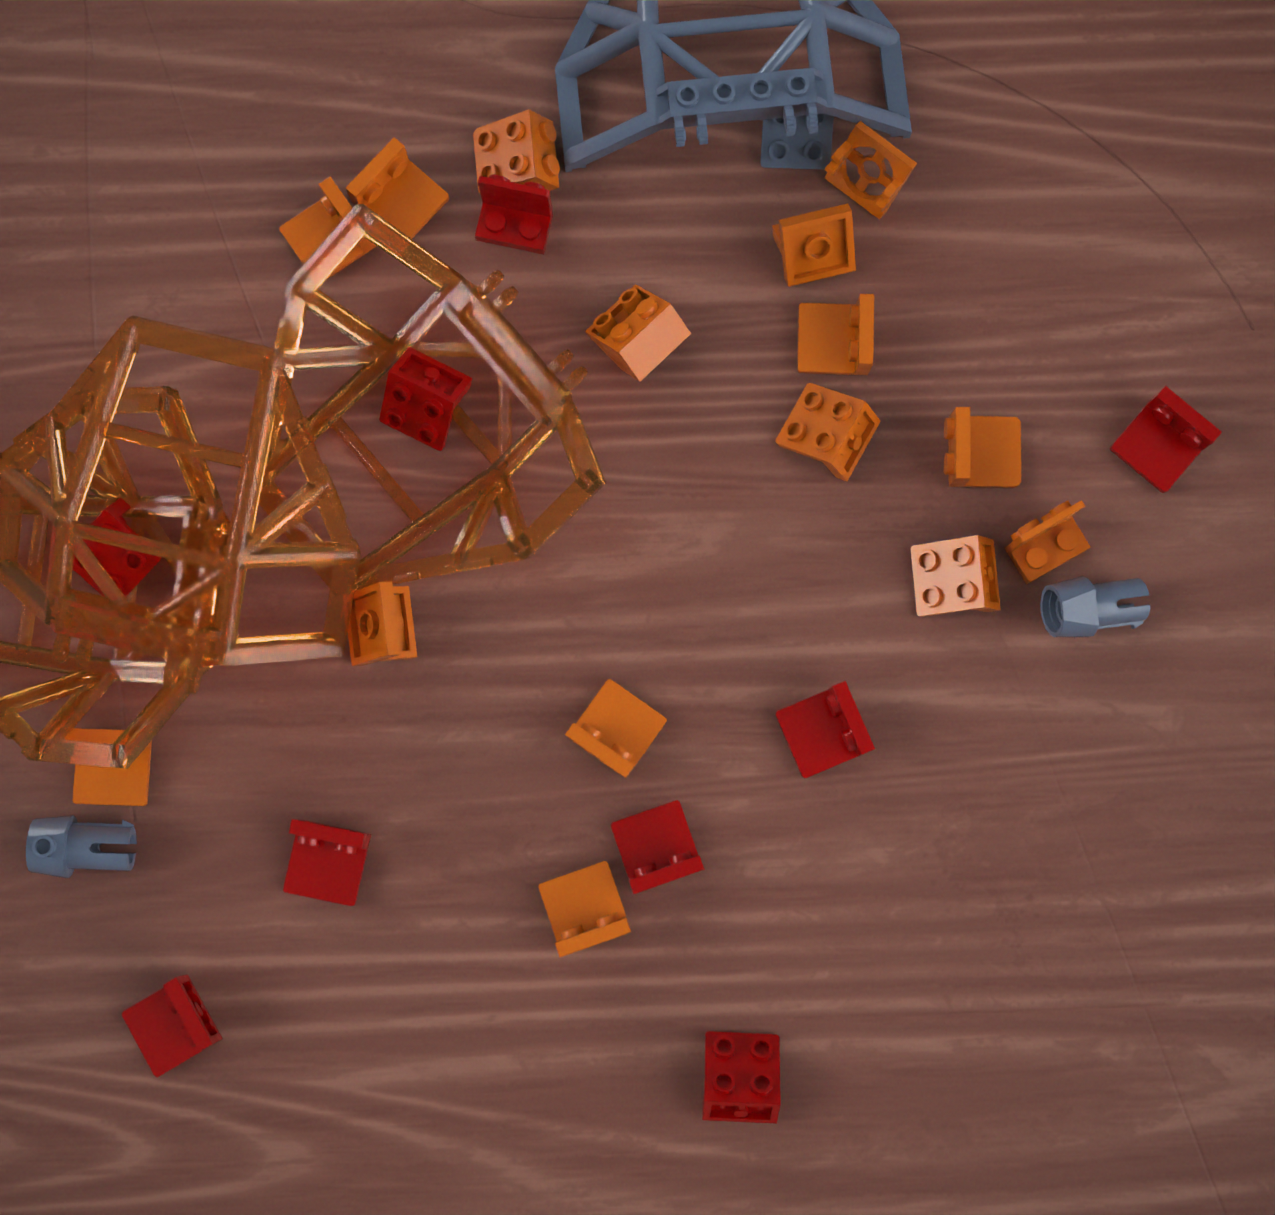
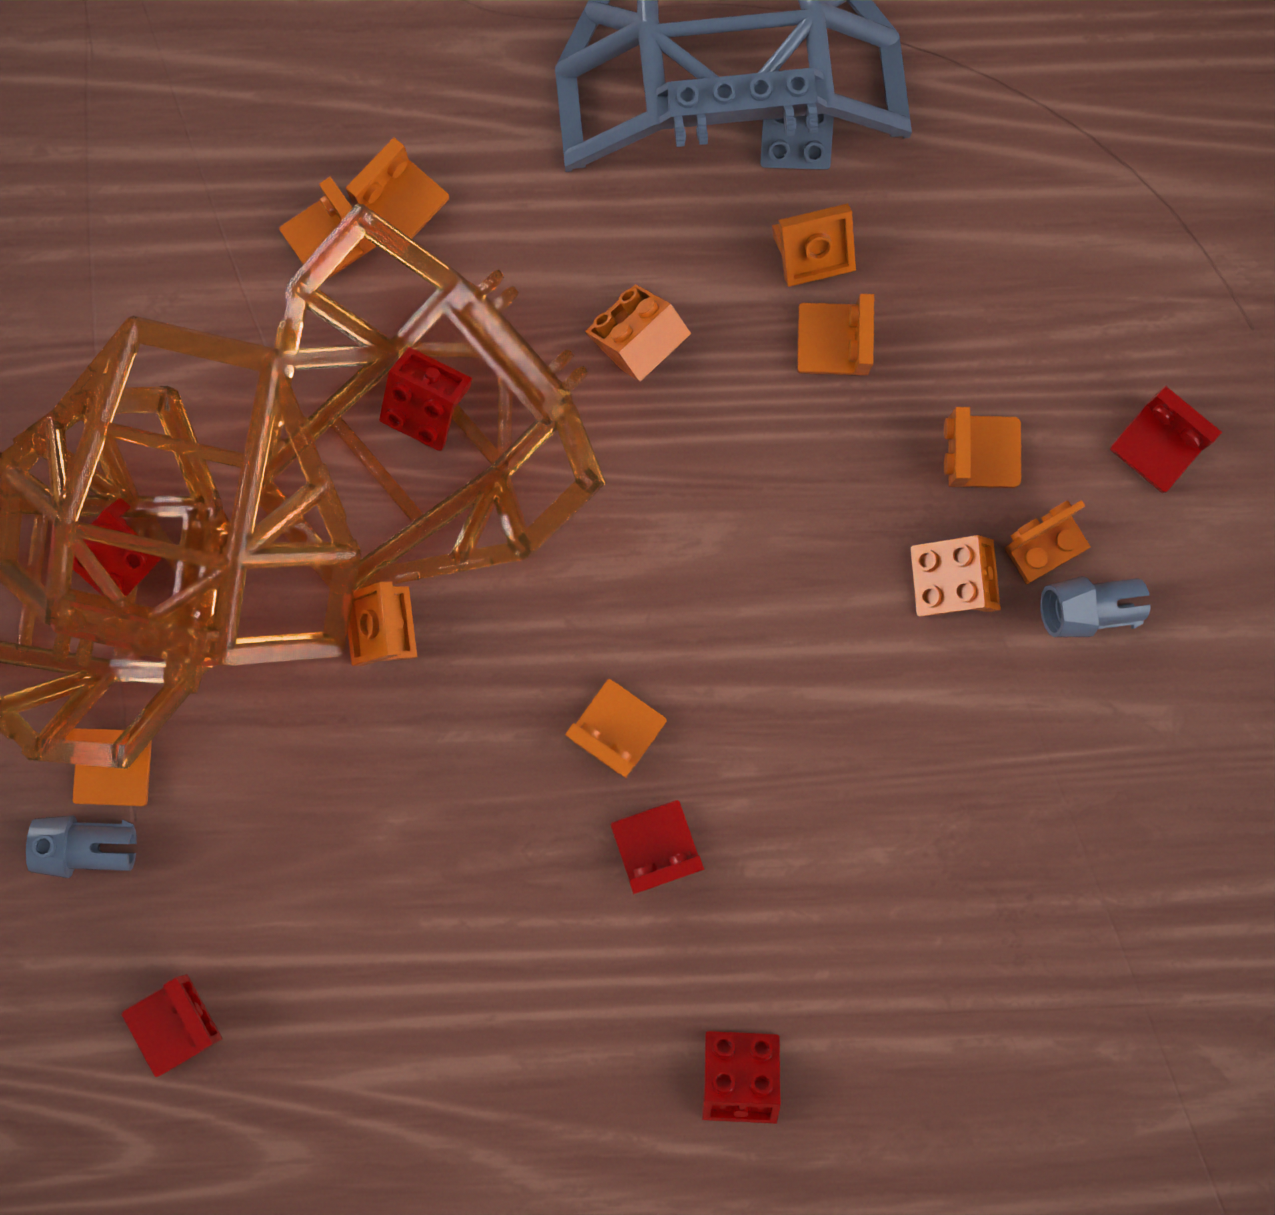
(326, 862): red bracket -> none
(514, 214): red bracket -> none
(518, 149): orange bracket -> none
(584, 908): orange bracket -> none
(824, 730): red bracket -> none
(829, 429): orange bracket -> none
(900, 163): orange piece -> none

